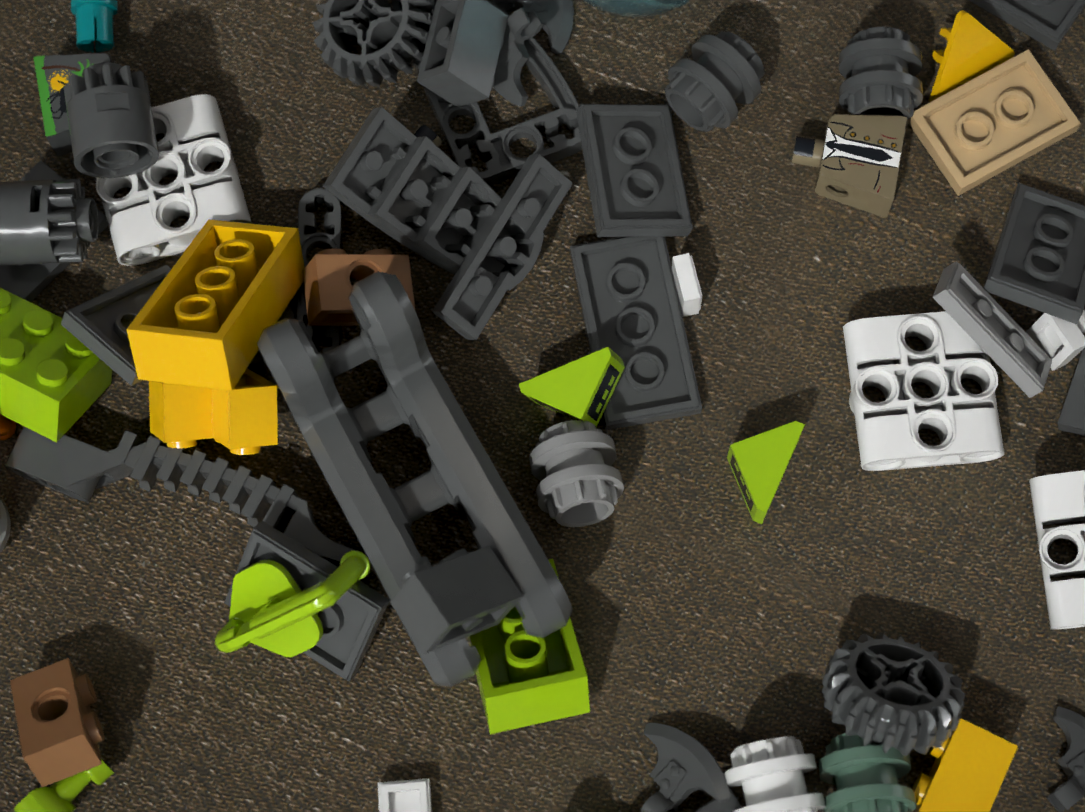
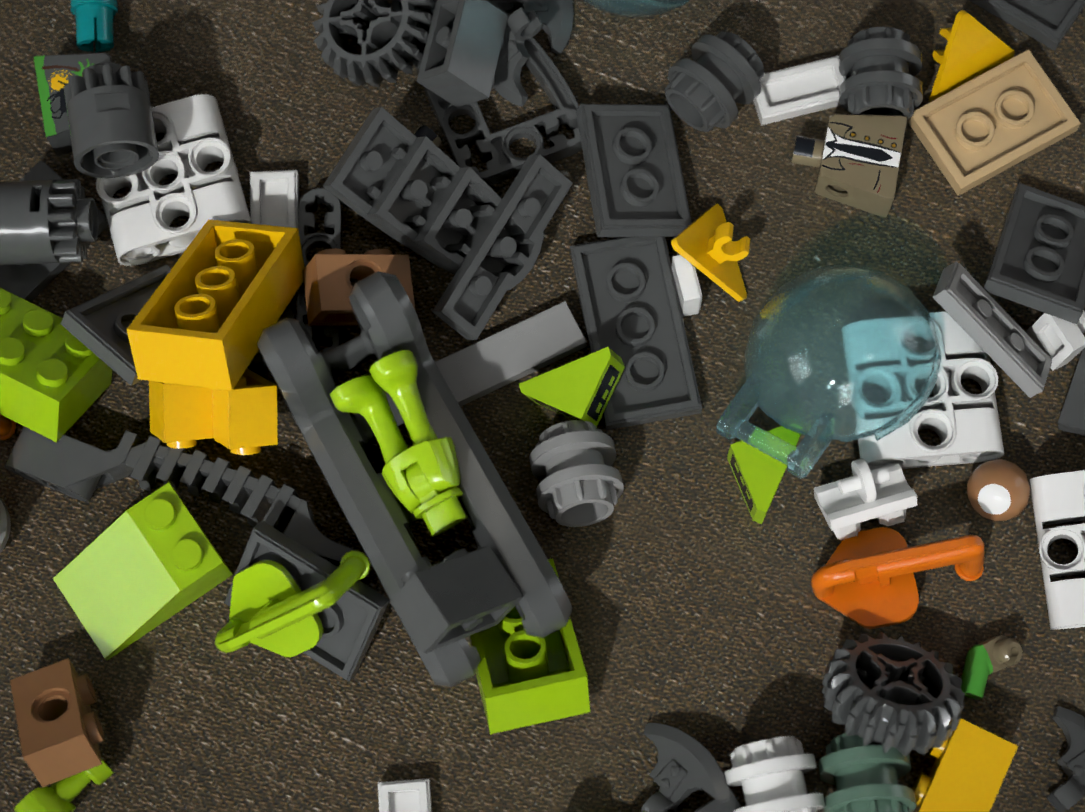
(141, 571): none -> lime slope
(274, 198): none -> white tile
(421, 475): none -> lime piece
(512, 354): none -> light grey tile
(710, 249): none -> yellow piece
(799, 90): none -> white tile
(835, 360): none -> clear light blue windscreen
(865, 496): none -> white hips
(874, 572): none -> orange piece
(986, 659): none -> arm
(998, 490): none -> medium nougat piece

